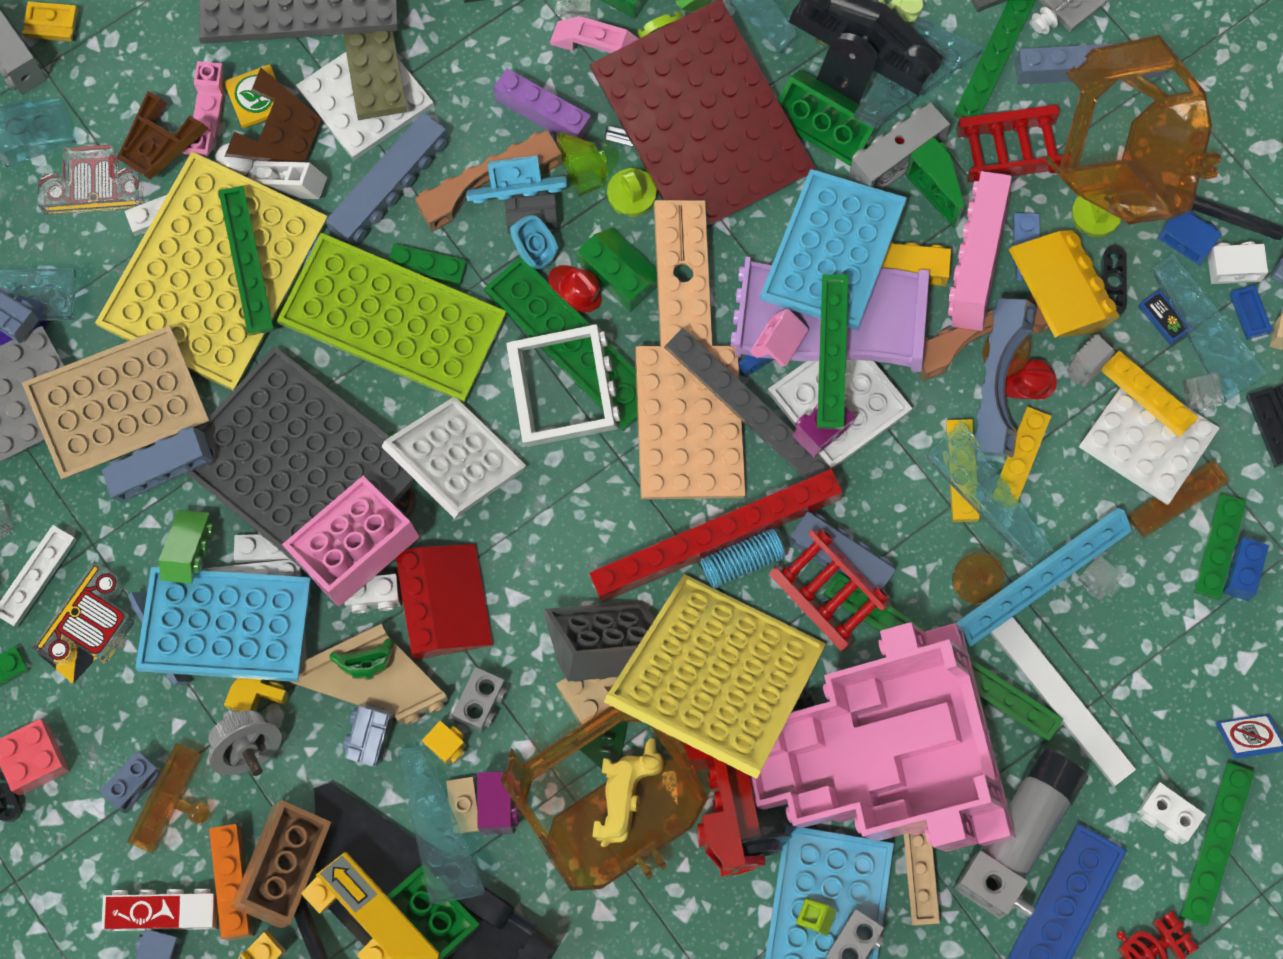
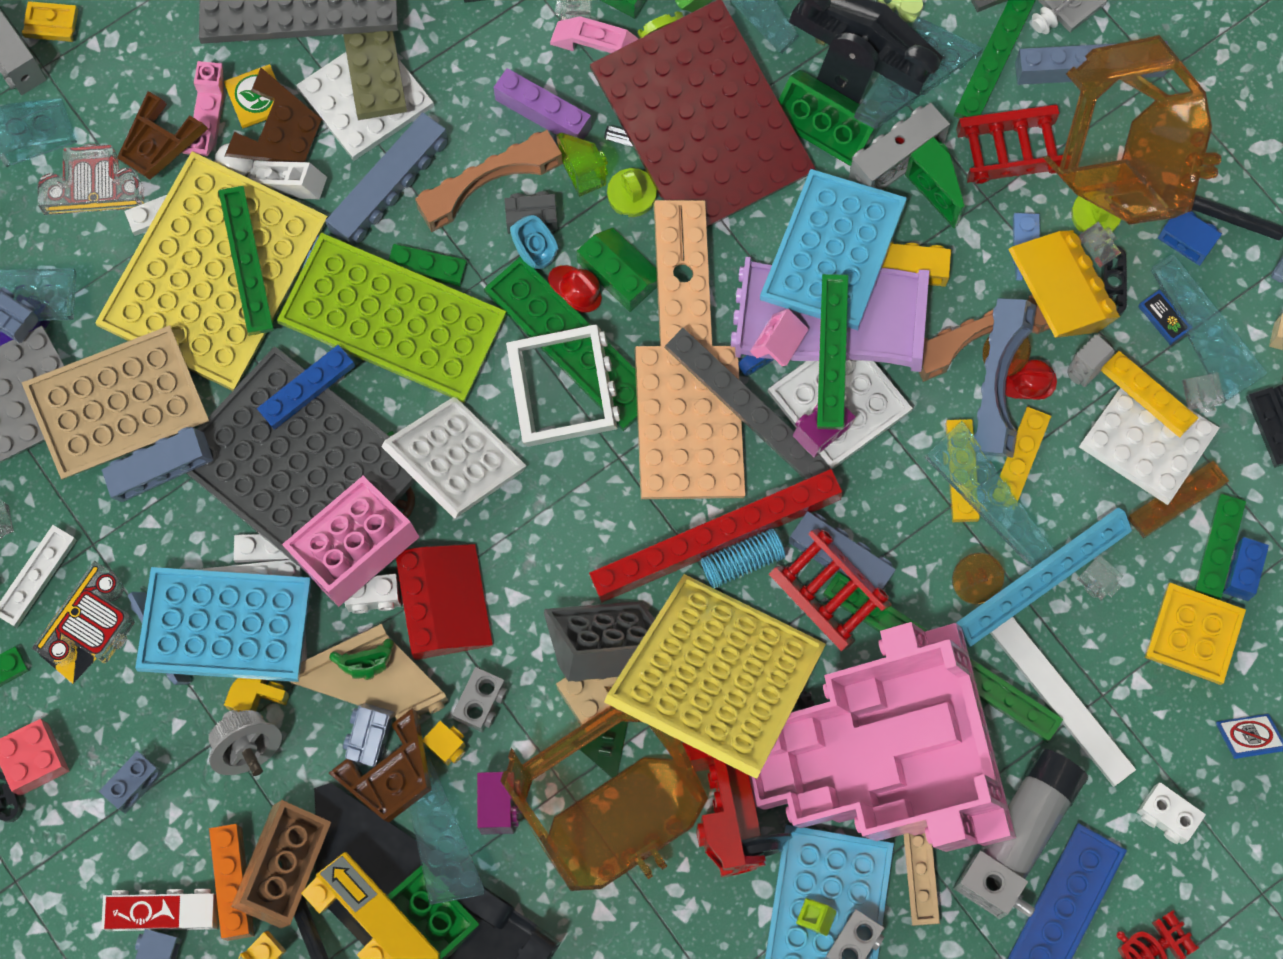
(166, 798): clear orange plate -> none
(185, 546): bright green brick -> none
(306, 387): none -> blue plate
(397, 779): none -> reddish brown wing
(463, 803): tan plate -> none
(515, 177): medium azure bracket -> none
(621, 792): light yellow animal -> none
(979, 251): bright pink brick -> none
(1100, 244): none -> clear brick
(1195, 633): none -> yellow plate
(1216, 844): green plate -> none
(1237, 263): white brick -> none
(1250, 312): blue tile -> none

